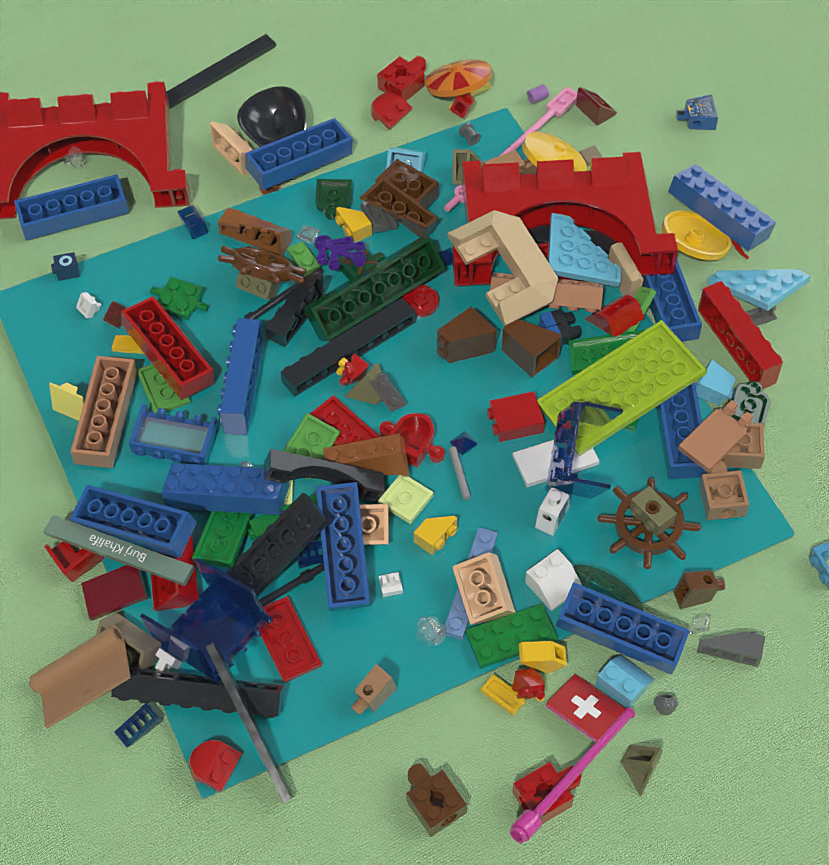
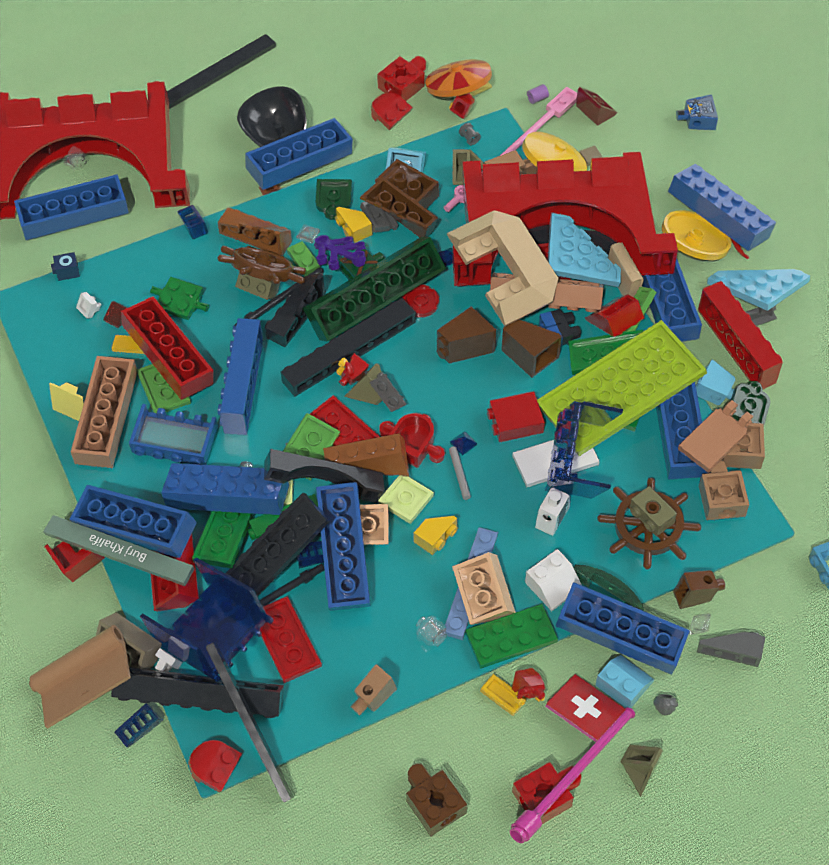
(113, 591): dark red tile -> none
(230, 145): light nougat slope -> none
(390, 584): white tile -> none
(543, 655): yellow slope -> none

